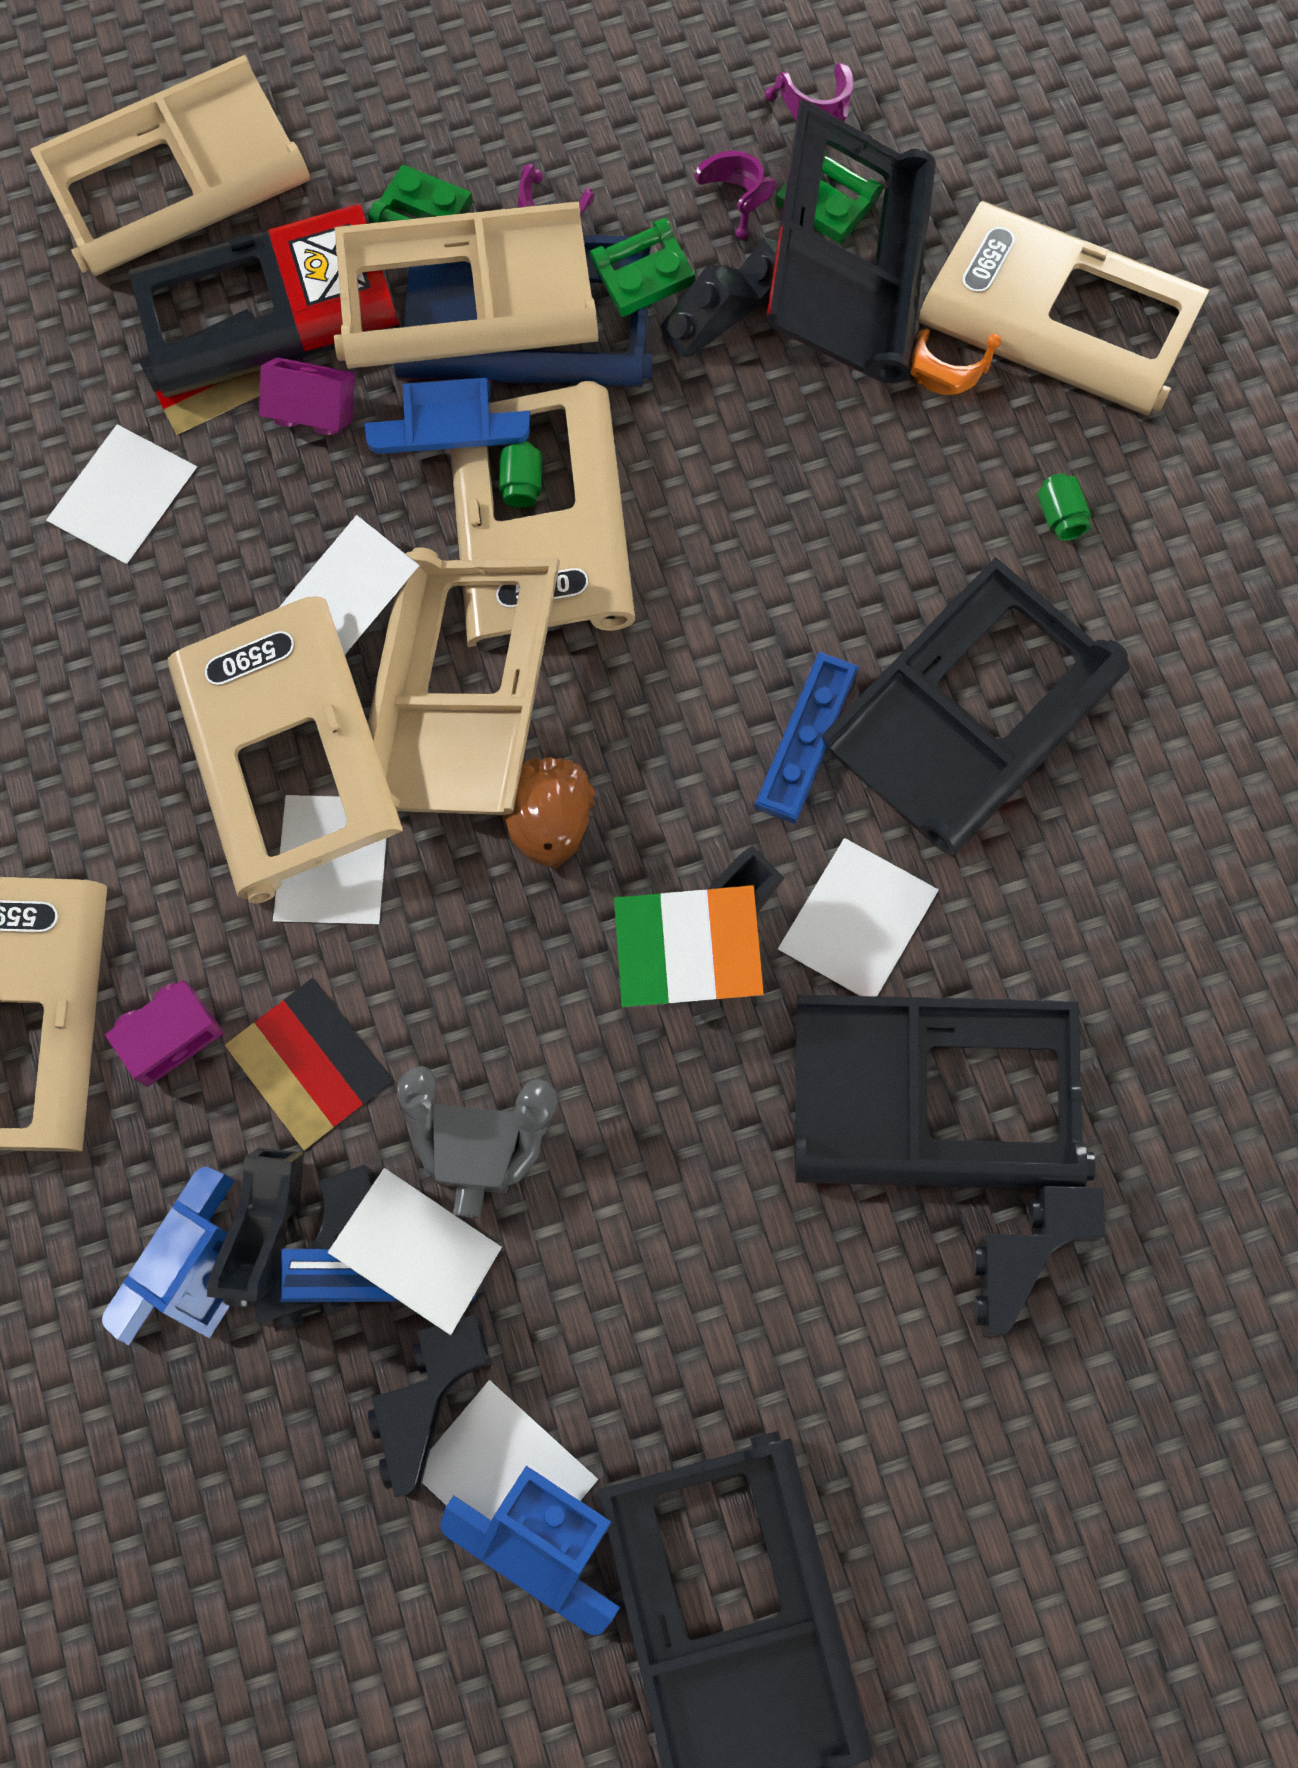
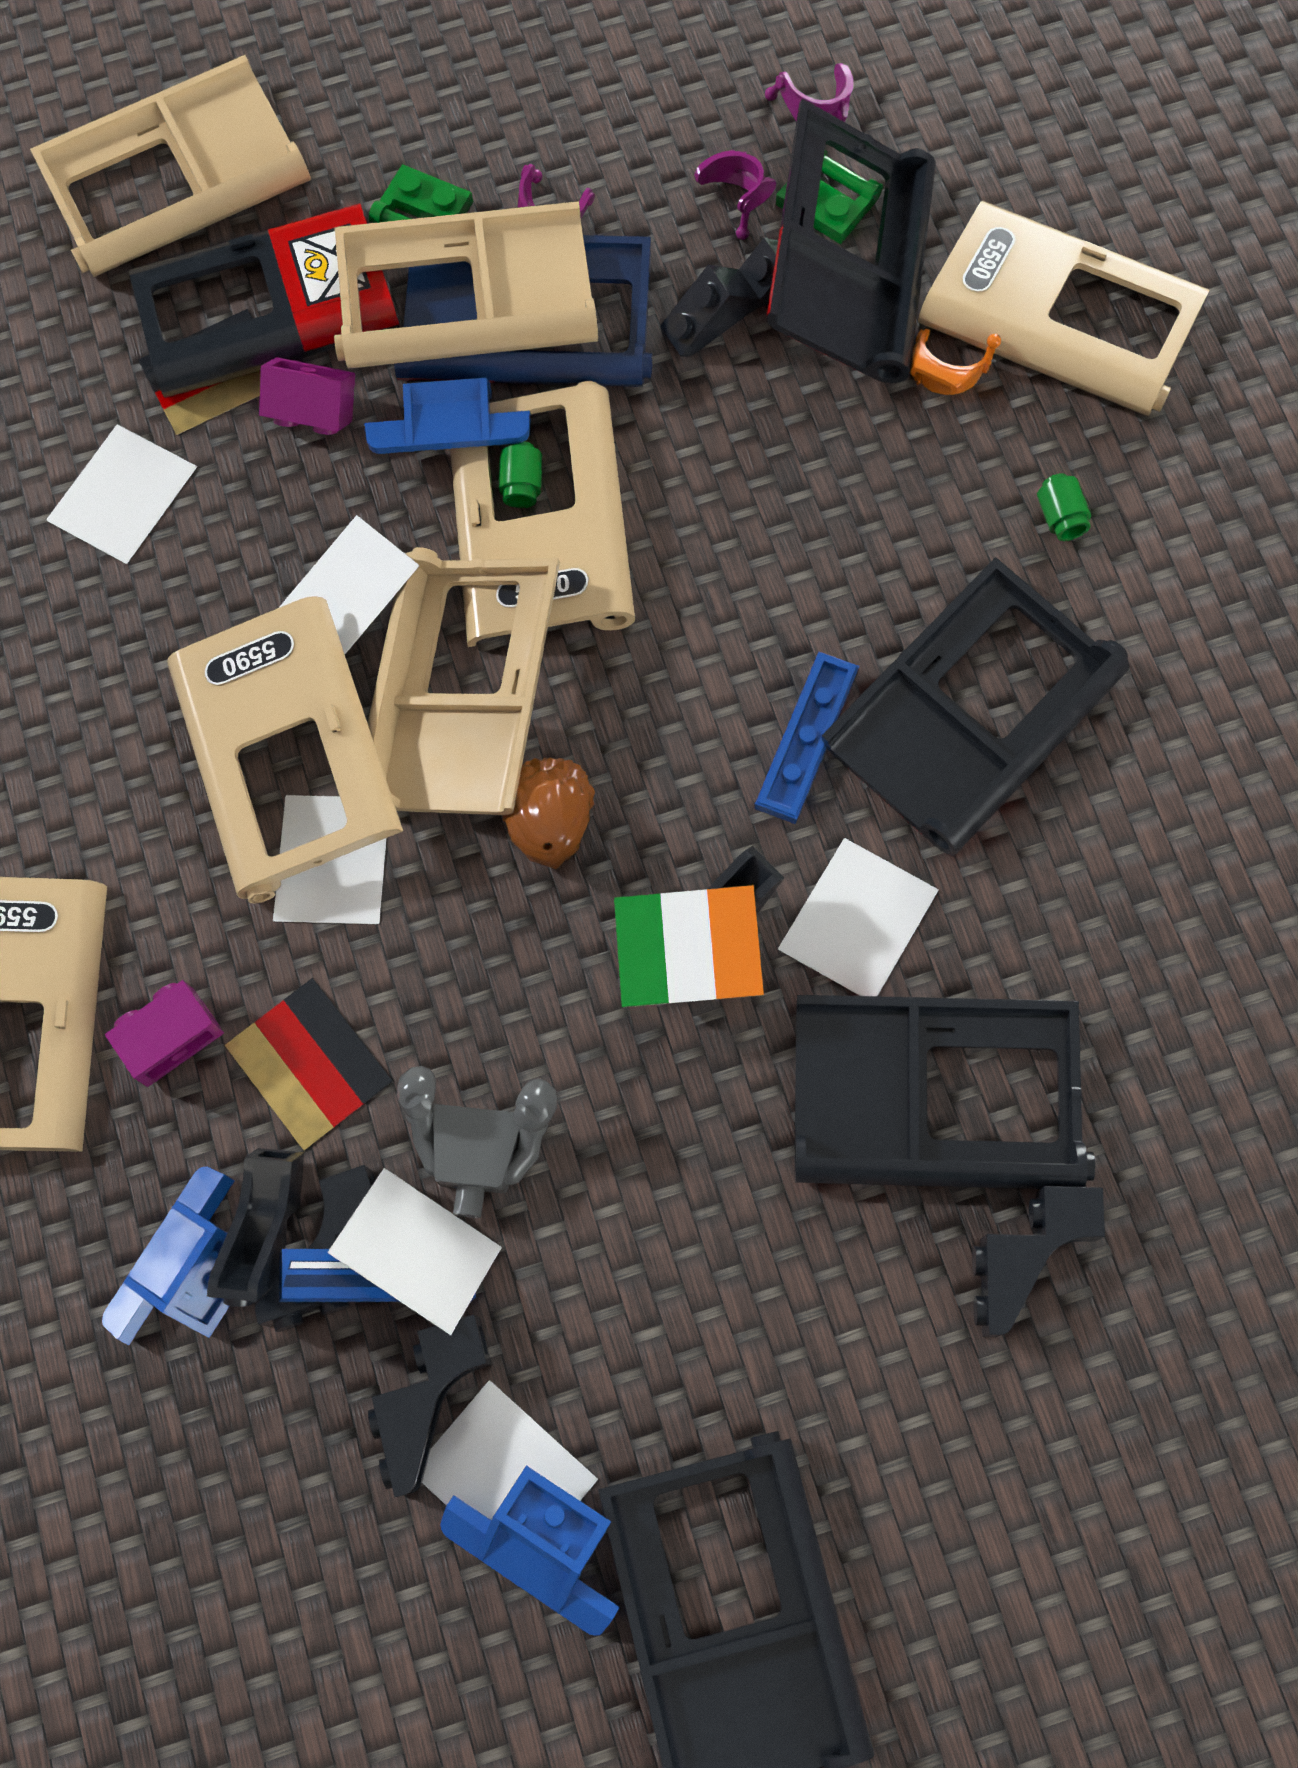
(647, 278): green plate -> none

